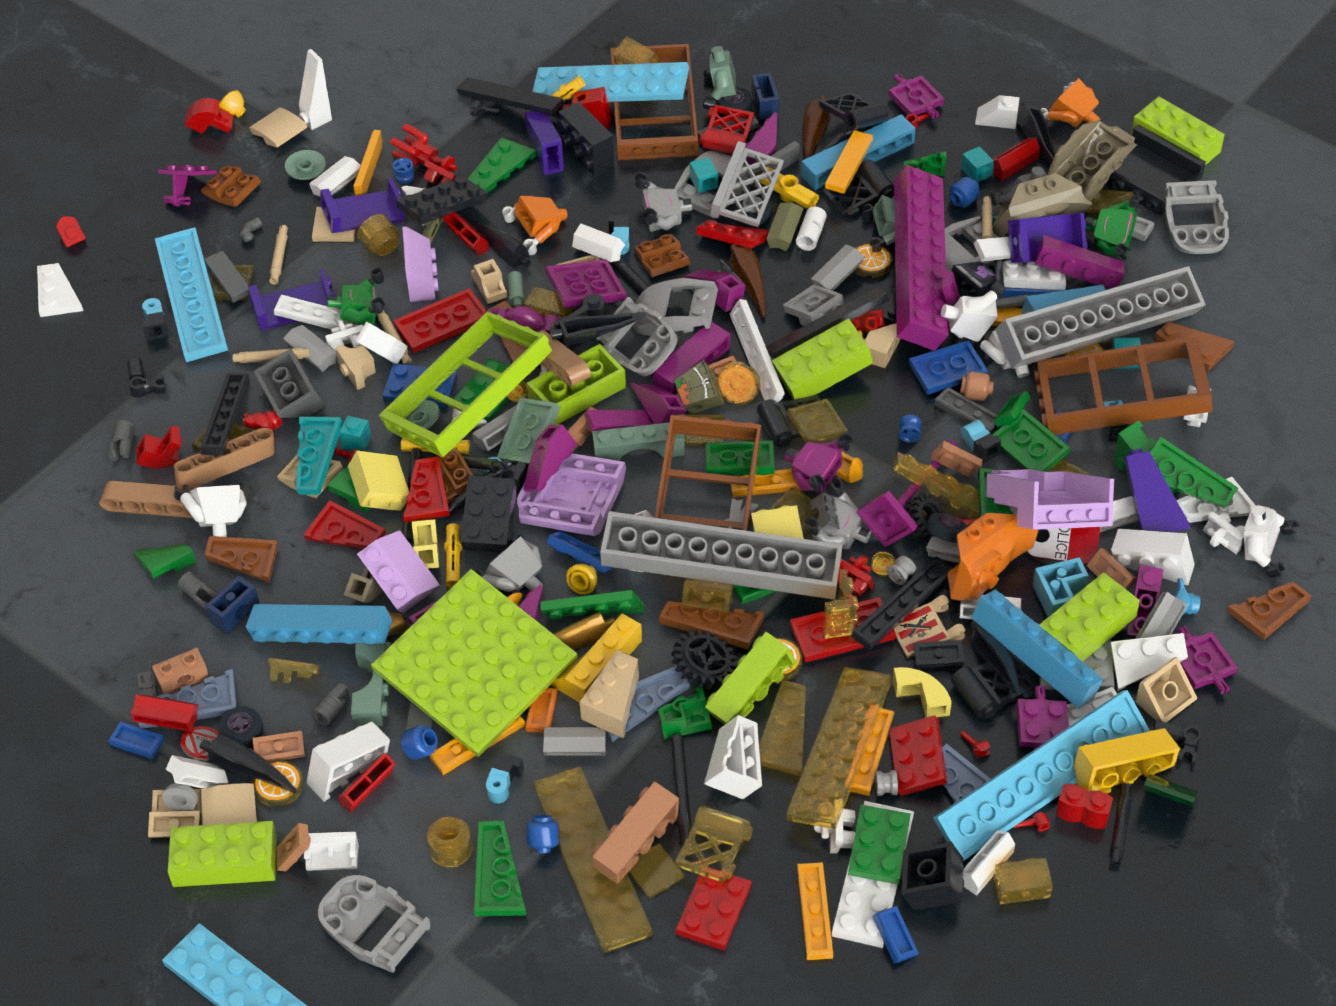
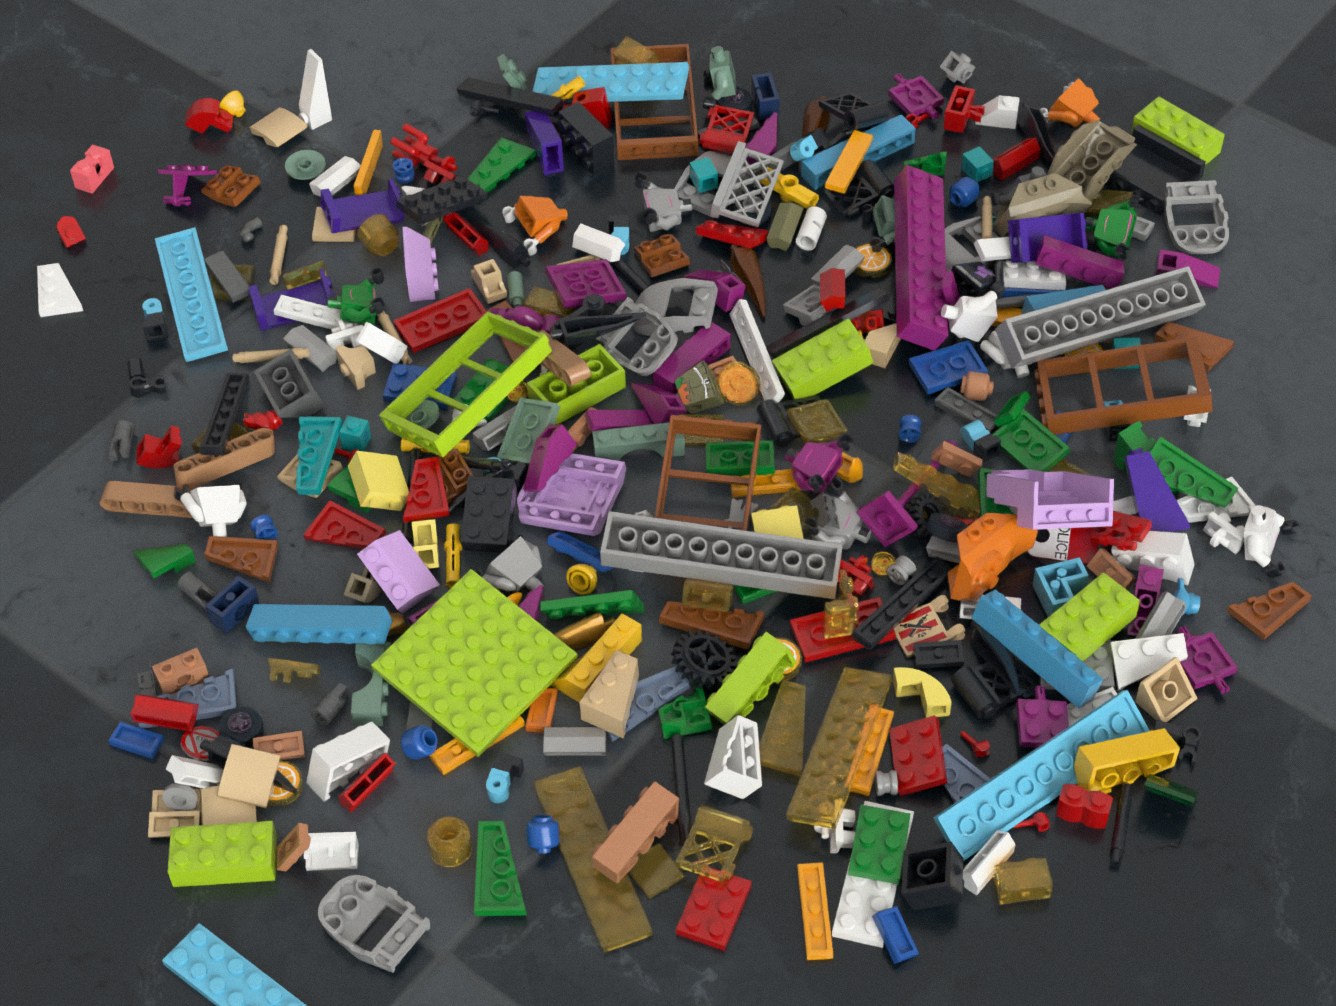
(84, 171): none -> coral brick
(248, 776): none -> tan slope
(264, 528): none -> blue wheel
(303, 275): none -> clear yellow slope
(511, 74): none -> sand green plate
(809, 144): none -> medium azure leg
(832, 289): none -> red piece
(957, 67): none -> light grey brick
(961, 109): none -> red brick
(1125, 526): none -> red plate
(1203, 272): none -> magenta slope

